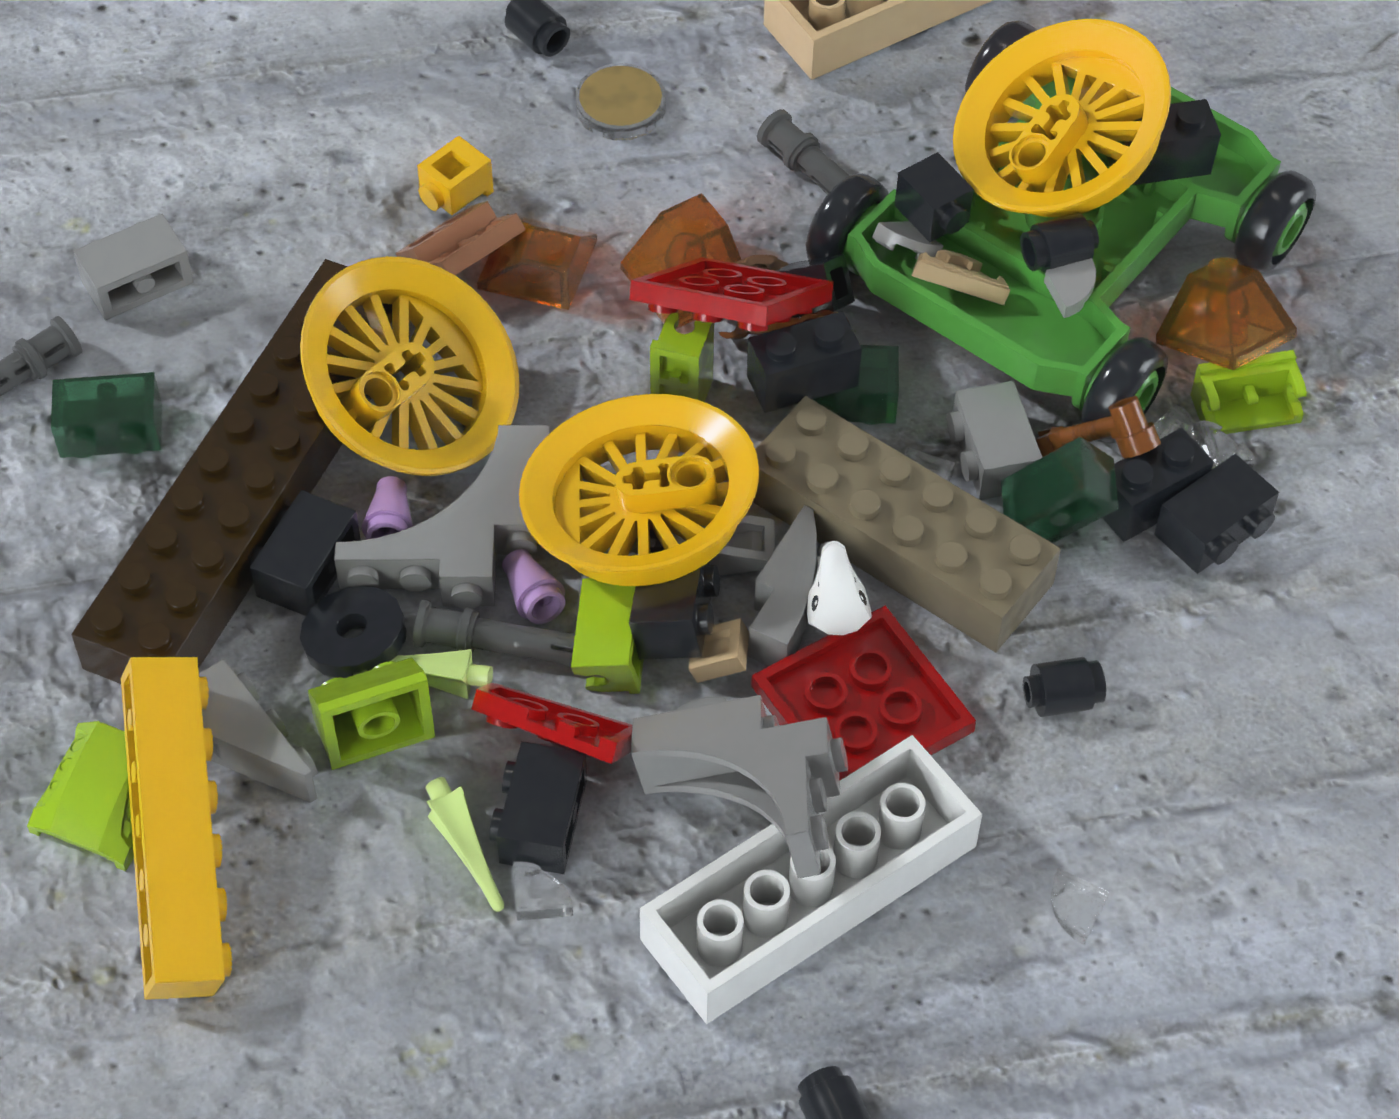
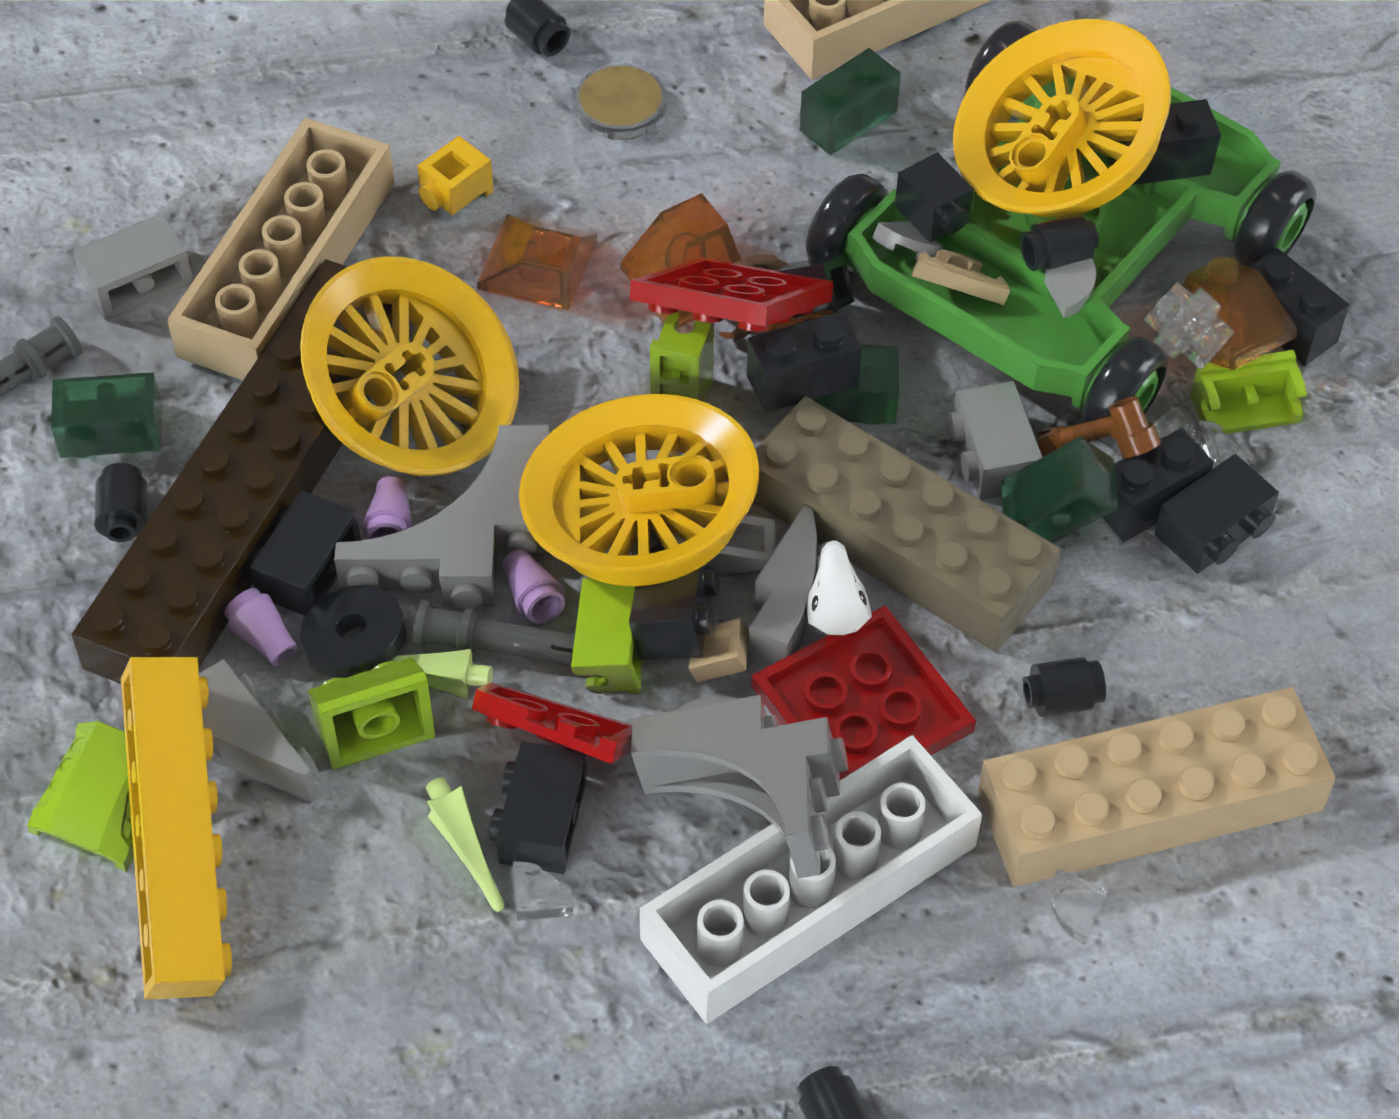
(120, 502): none -> black brick
(259, 624): none -> lavender cone
(299, 215): none -> tan brick
(464, 238): nougat slope -> none
(799, 150): dark grey pin -> none
(849, 101): none -> clear green brick
(1154, 786): none -> tan brick
(1188, 325): none -> clear brick
(1308, 302): none -> black brick

